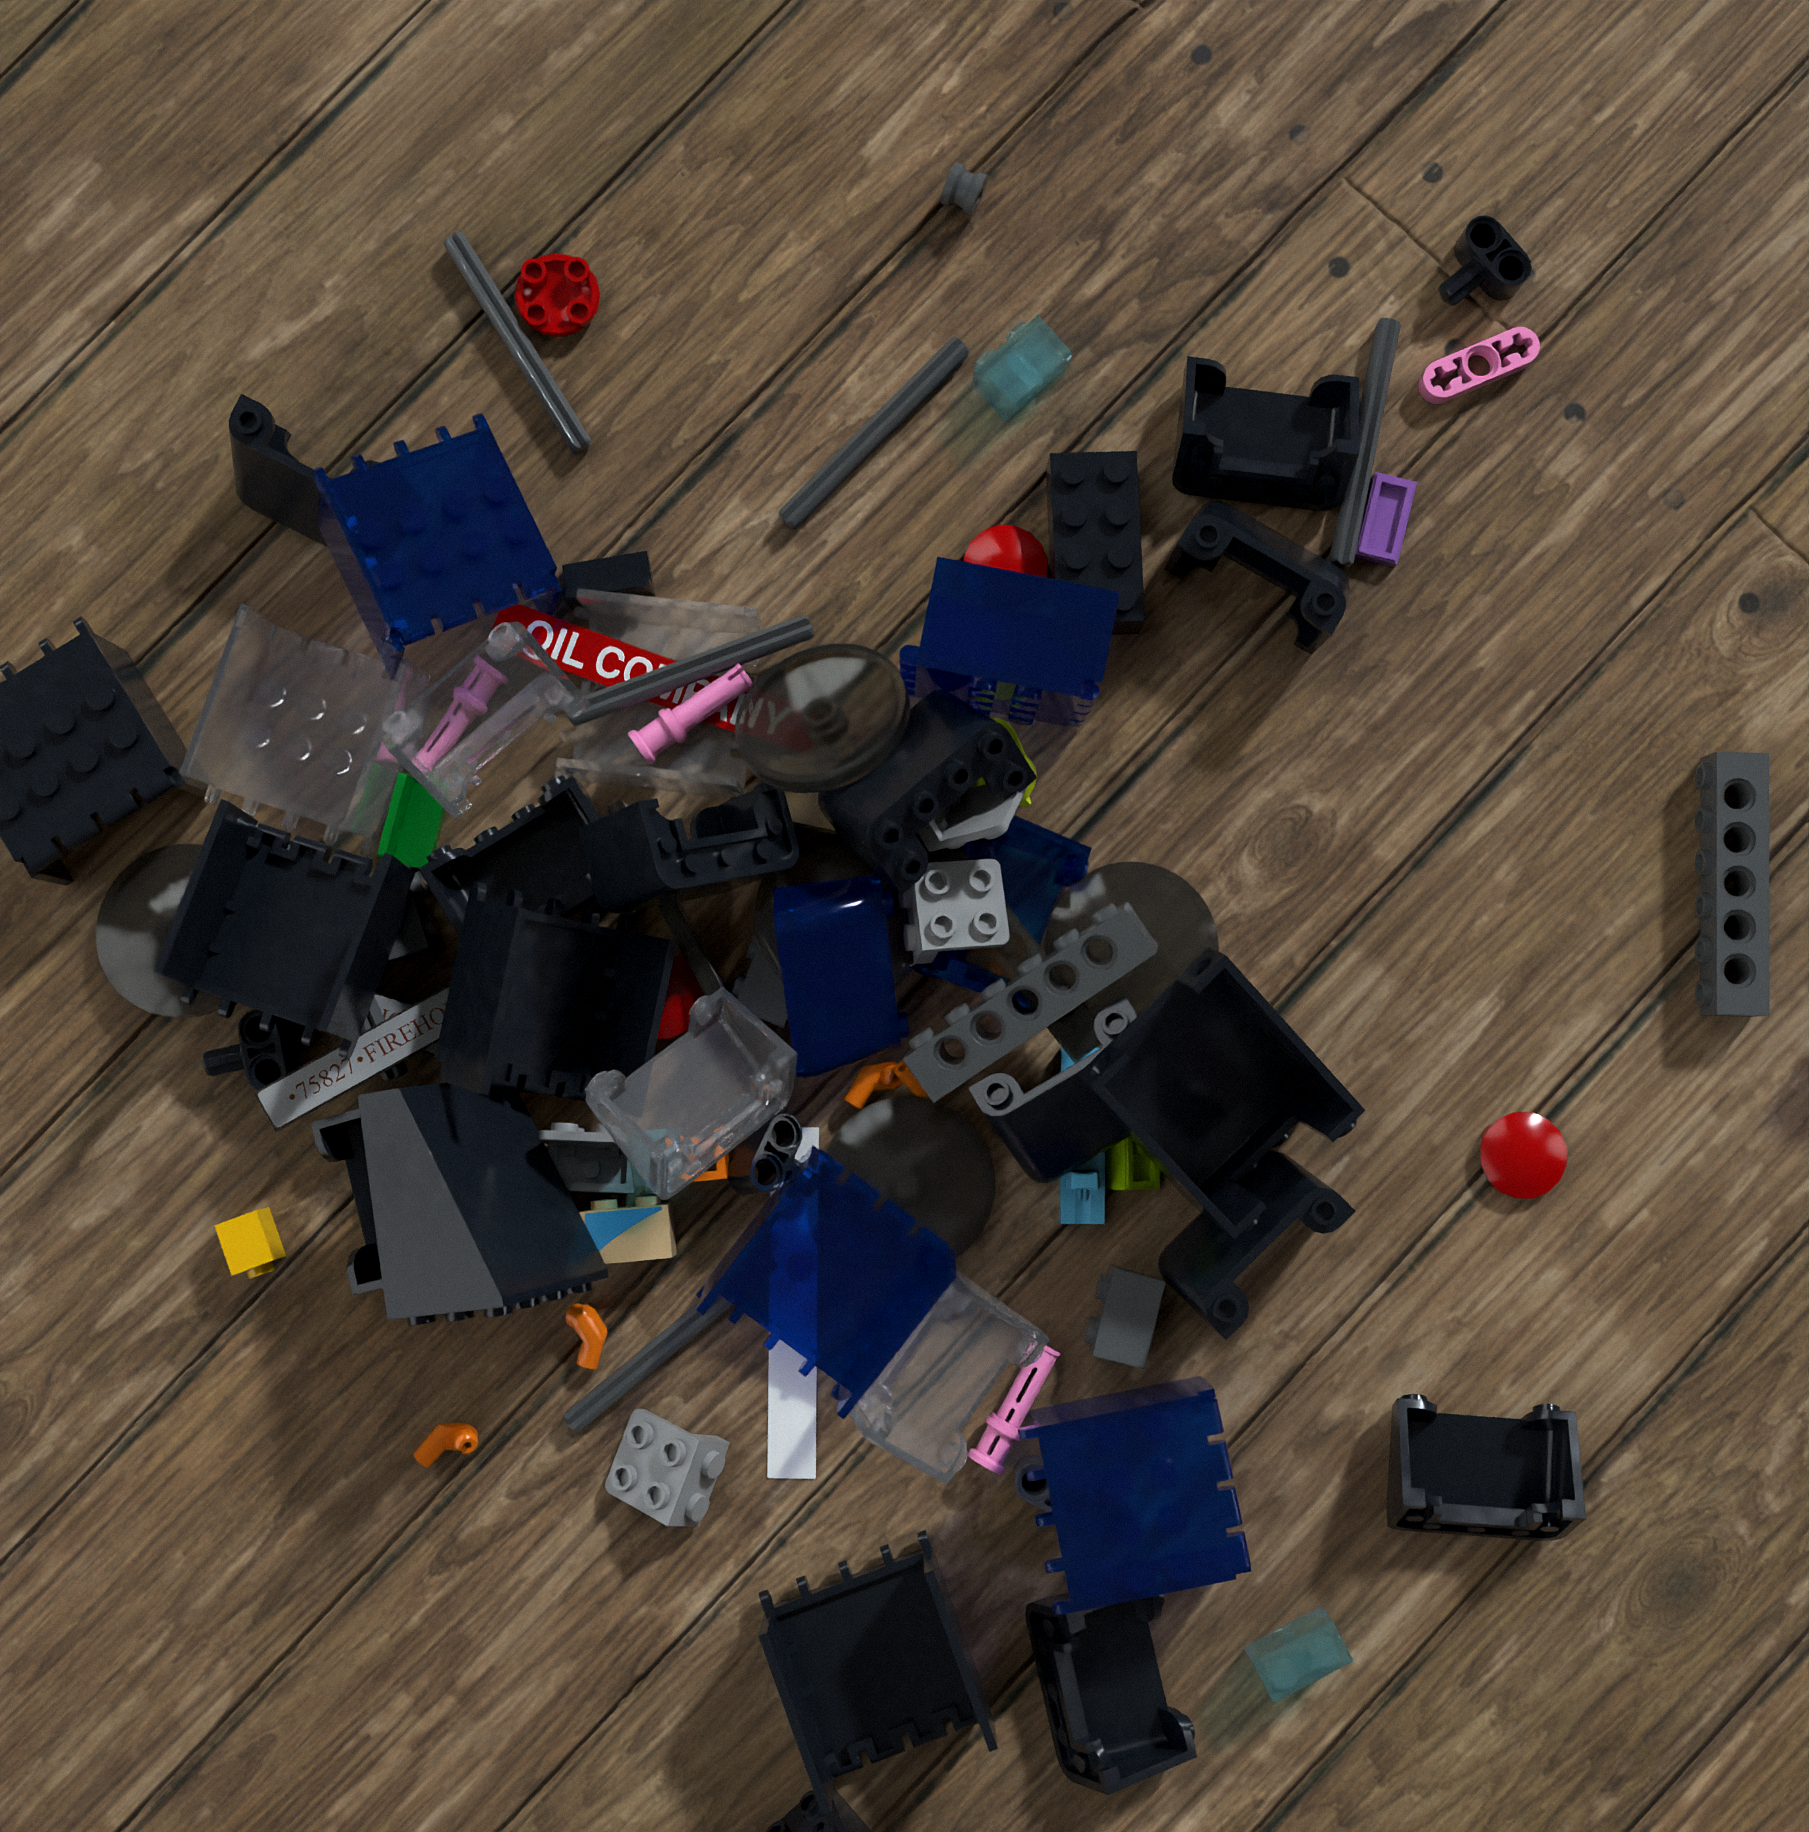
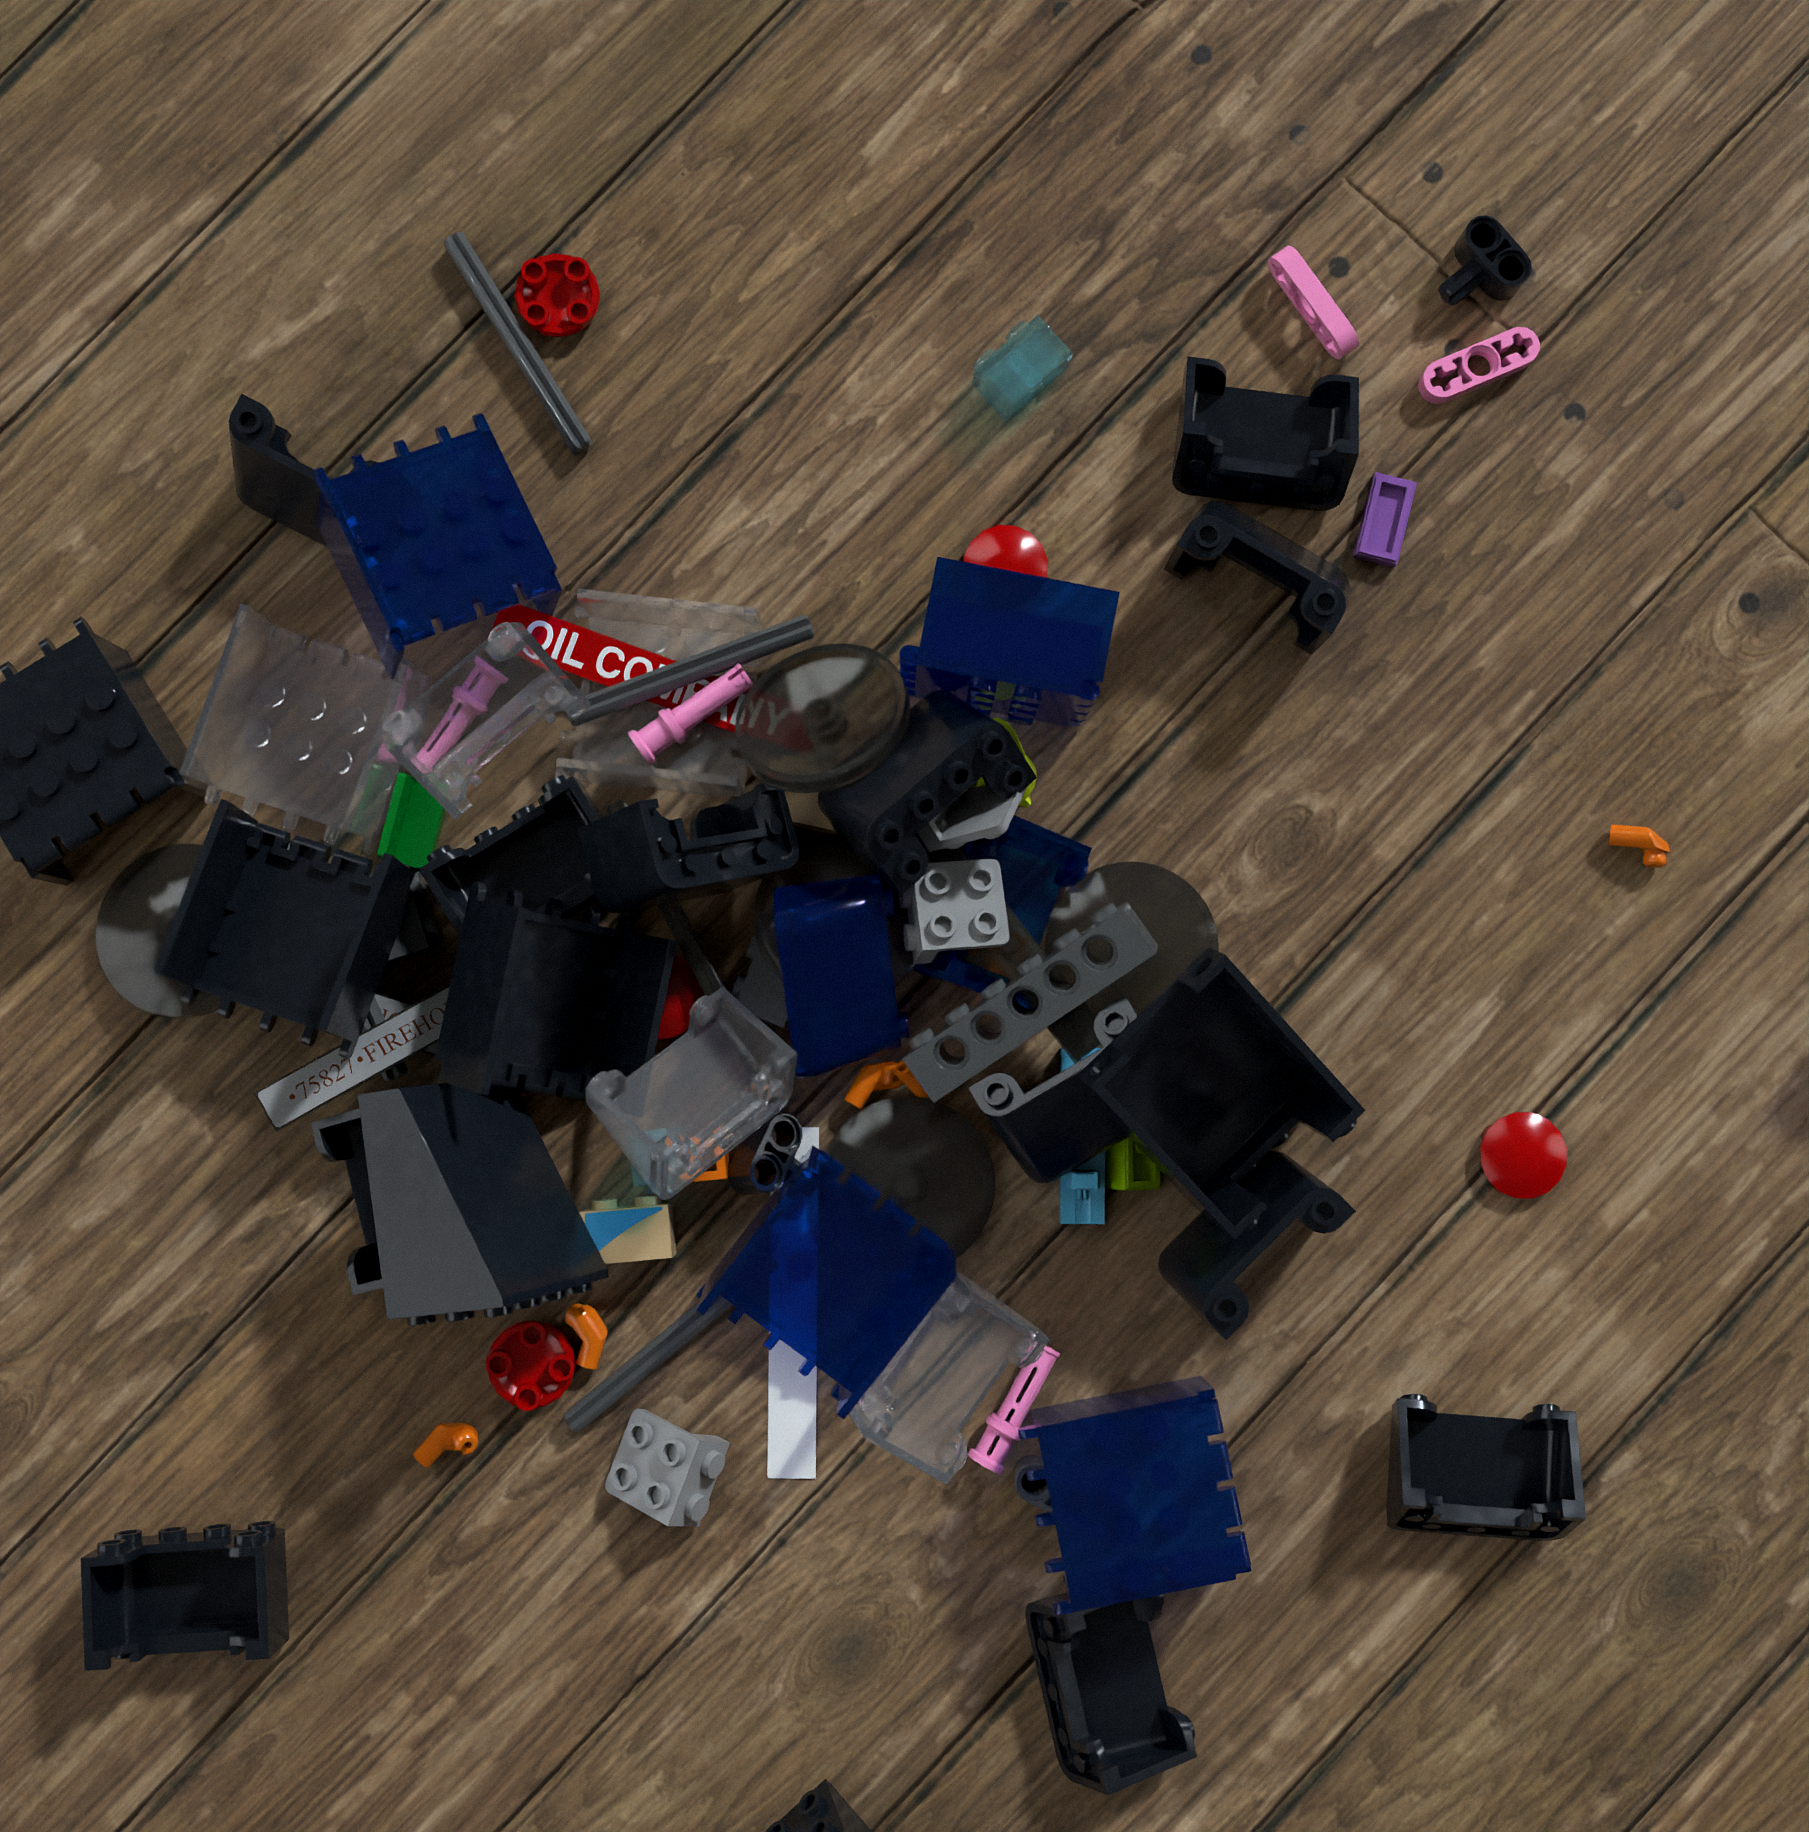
(185, 1593): none -> black windscreen
(251, 1243): yellow brick -> none
(254, 1053): black beam -> none
(530, 1364): none -> red dish
(588, 1159): light grey bracket -> none
(615, 574): black panel -> none
(871, 1665): black windscreen -> none
(873, 433): dark grey axle -> none
(964, 189): dark grey wheel -> none
(1098, 528): black brick -> none
(1124, 1316): dark grey brick -> none
(1298, 1654): clear light blue brick -> none
(1313, 302): none -> bright pink beam
(1370, 420): dark grey axle -> none
(1644, 839): none -> orange arm
(1748, 865): dark grey brick -> none

